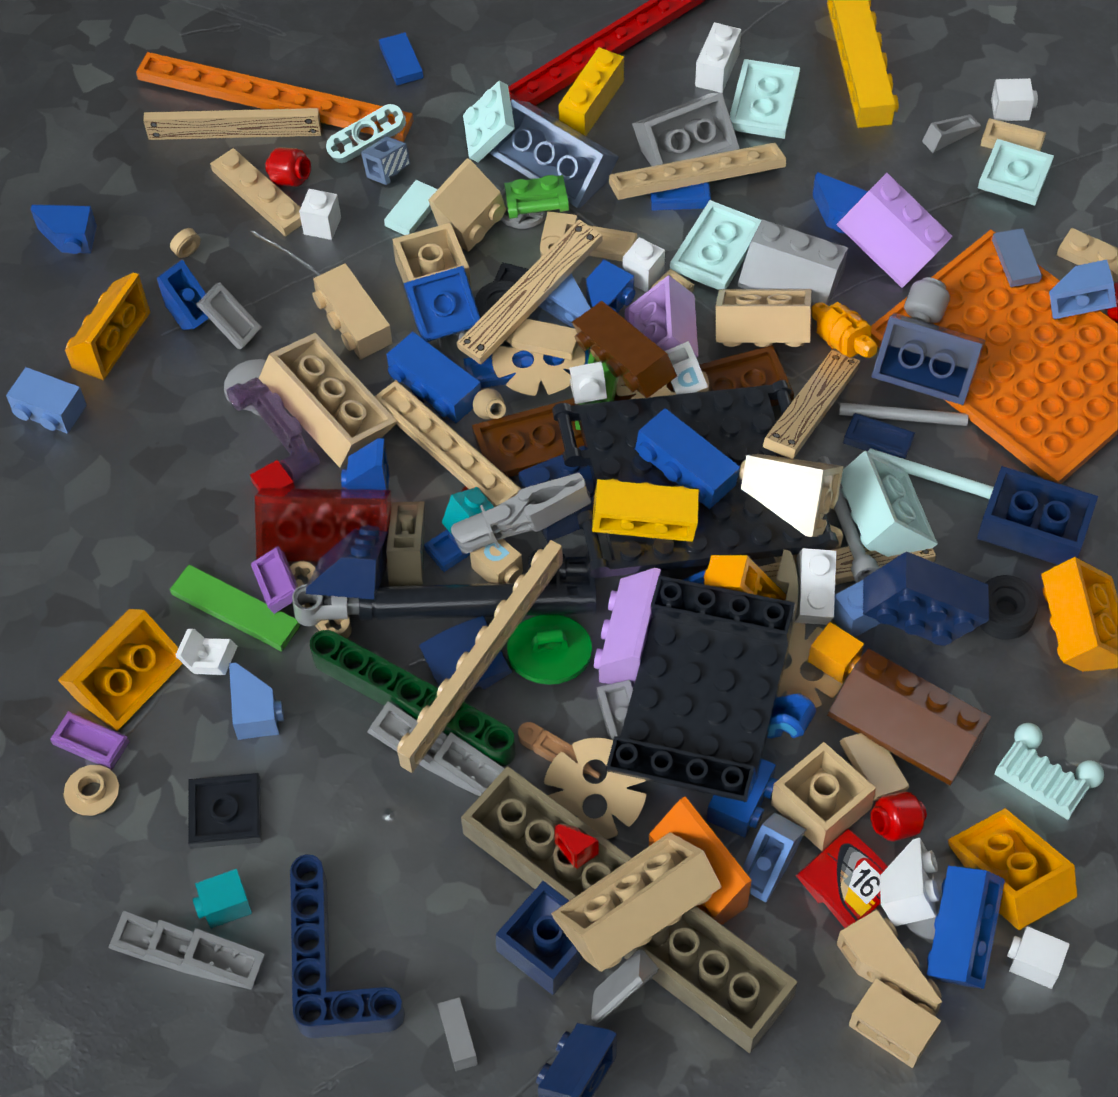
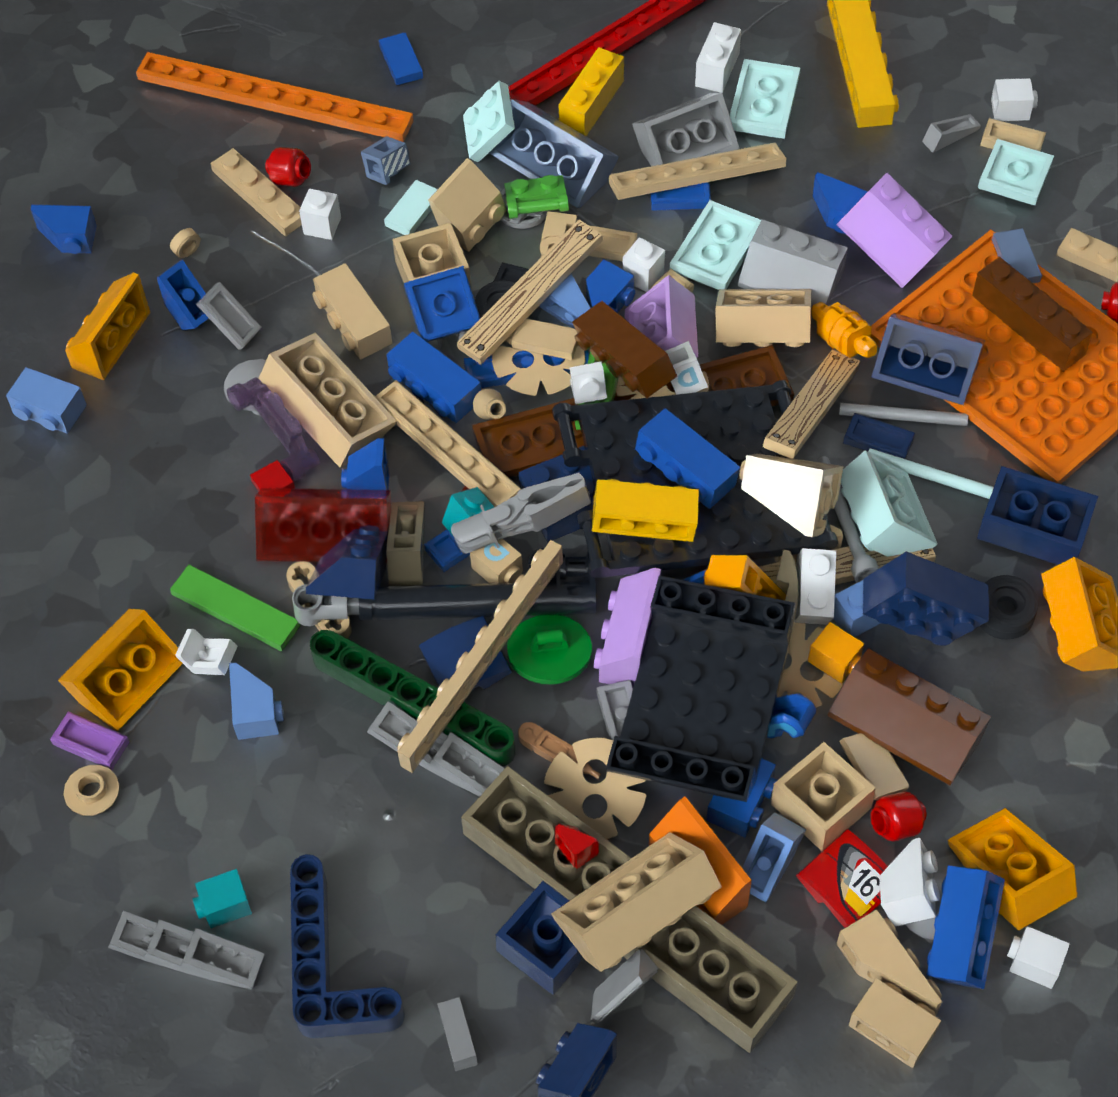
(224, 810): black tile -> none
(232, 123): tan tile -> none
(275, 579): medium lavender tile -> none
(368, 121): light aqua beam -> none
(927, 300): light grey head -> none
(1032, 313): none -> reddish brown brick
(1043, 780): light aqua gear -> none
(1083, 290): medium blue slope -> none

